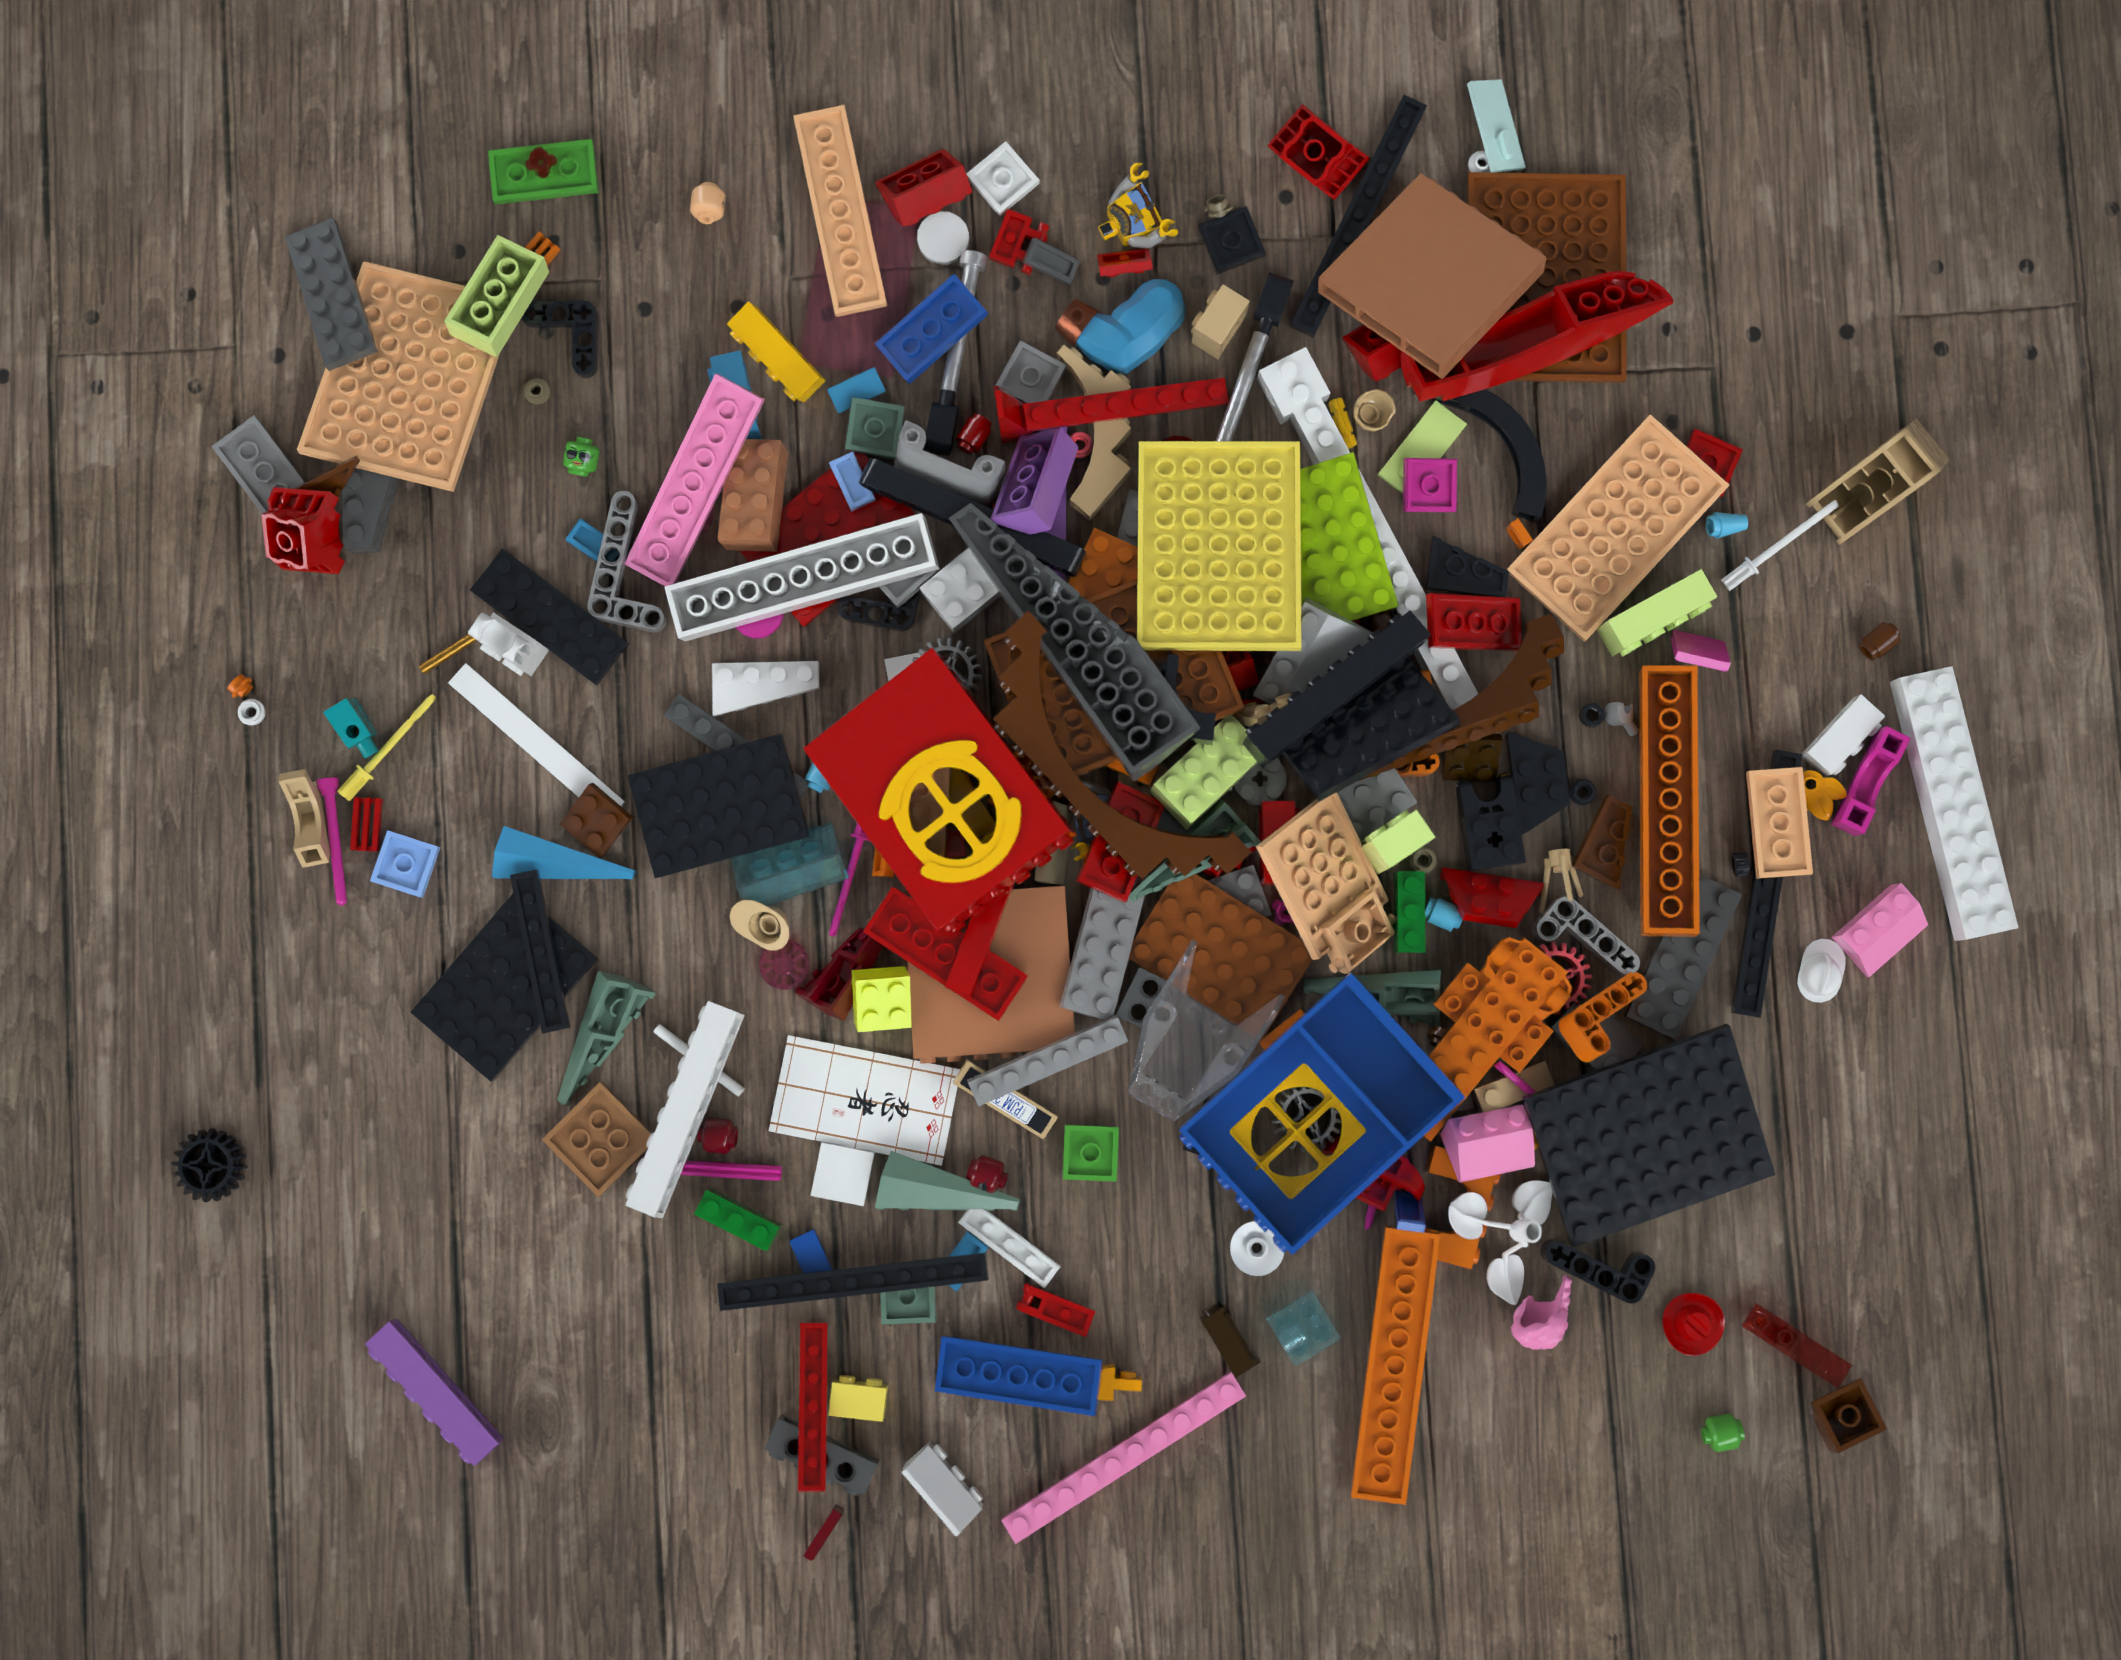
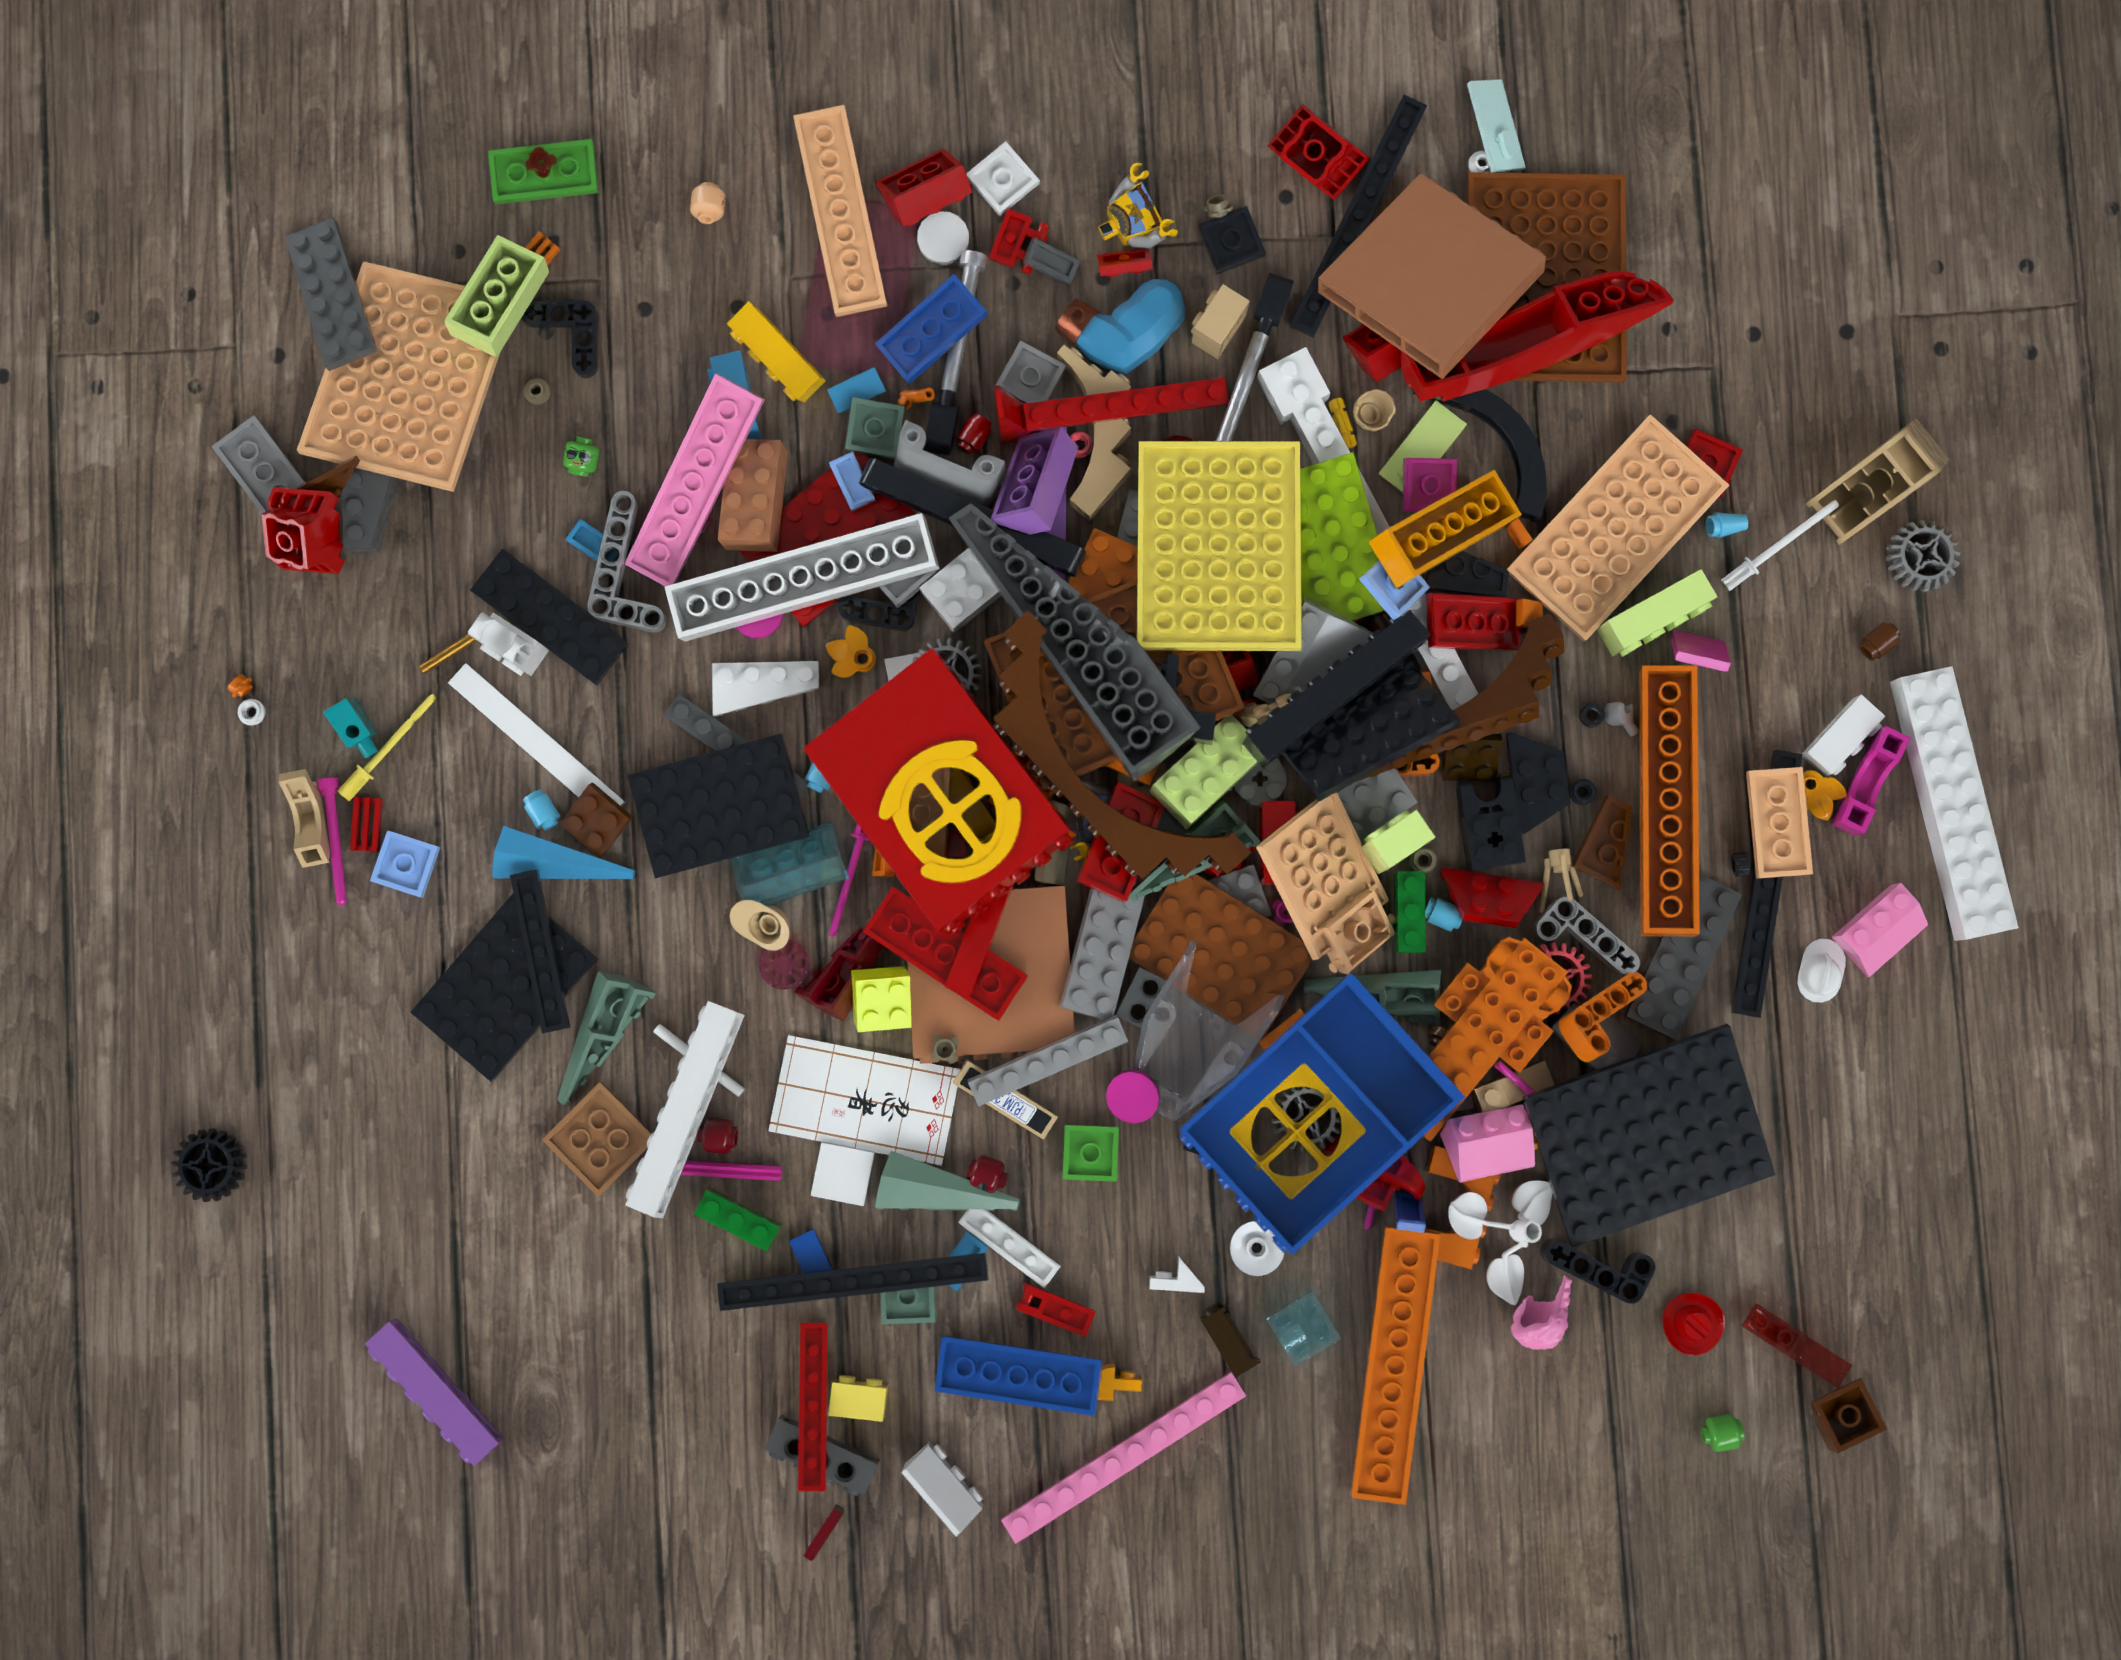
(541, 810): none -> medium azure brick
(848, 652): none -> light orange plate
(908, 397): none -> orange arm
(940, 1042): none -> dark tan plate
(1133, 1096): none -> dark pink tile
(1185, 1280): none -> white slope
(1392, 599): none -> light blue plate
(1444, 528): none -> light orange brick
(1527, 610): none -> orange tile
(1936, 539): none -> light grey gear

